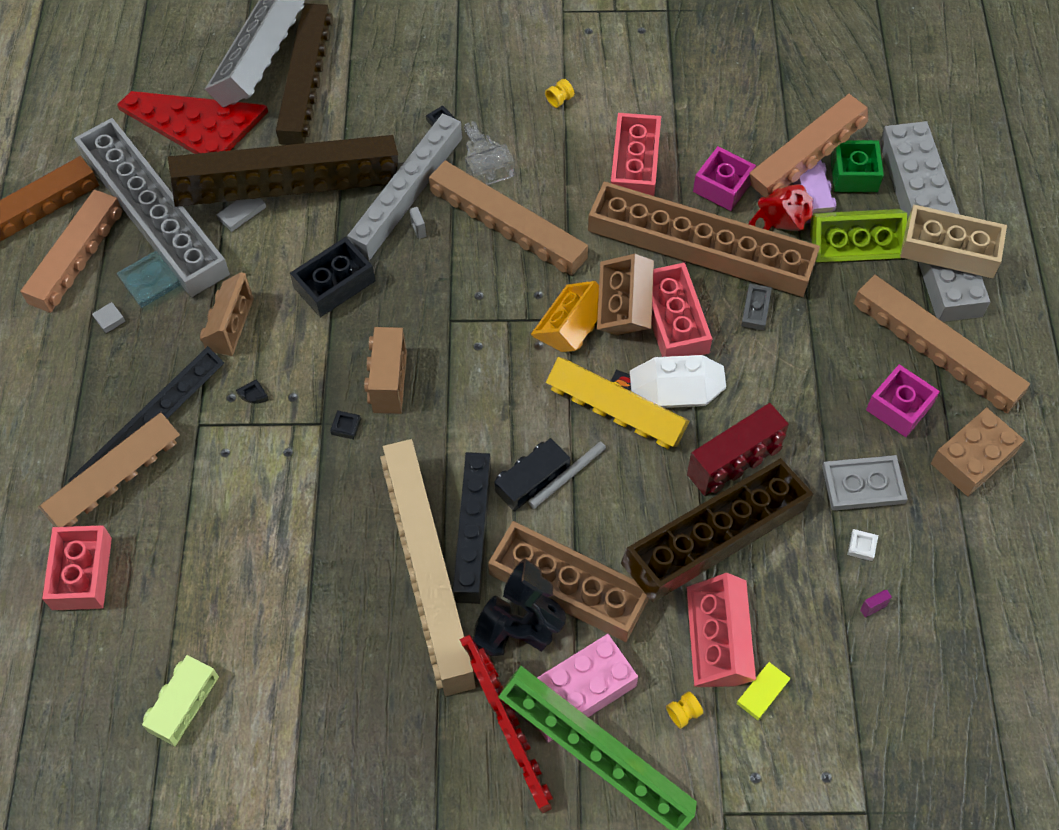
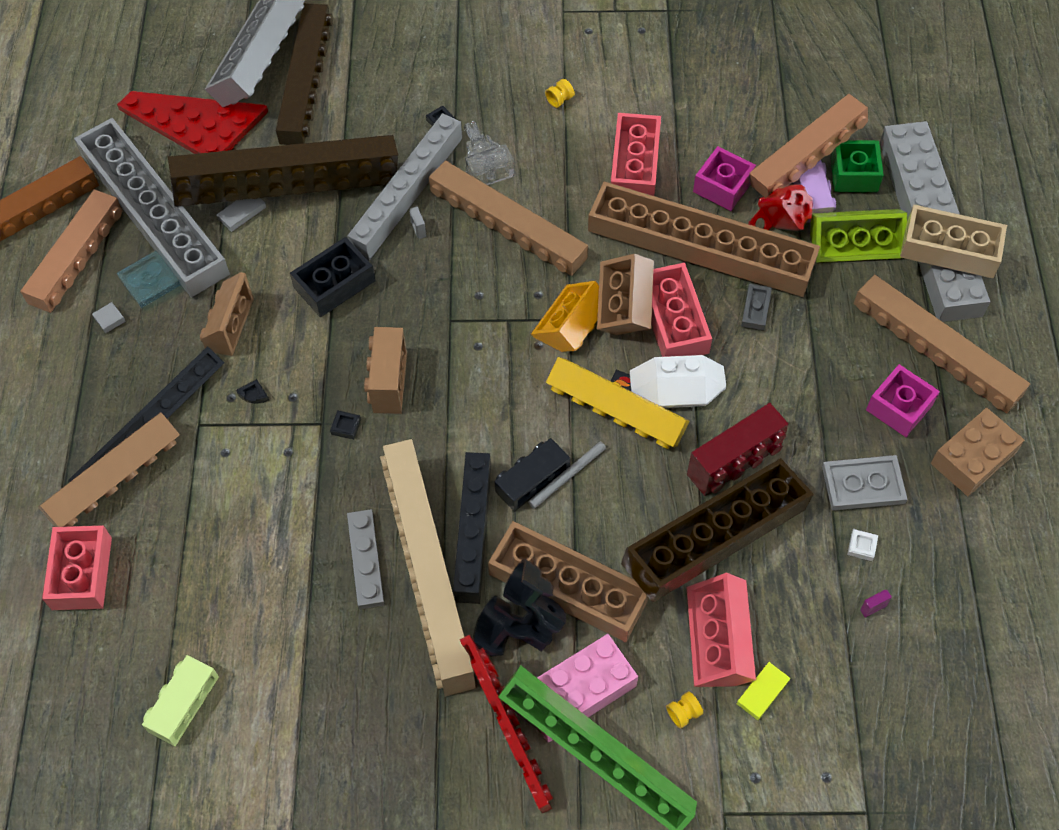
(365, 559): none -> light grey plate

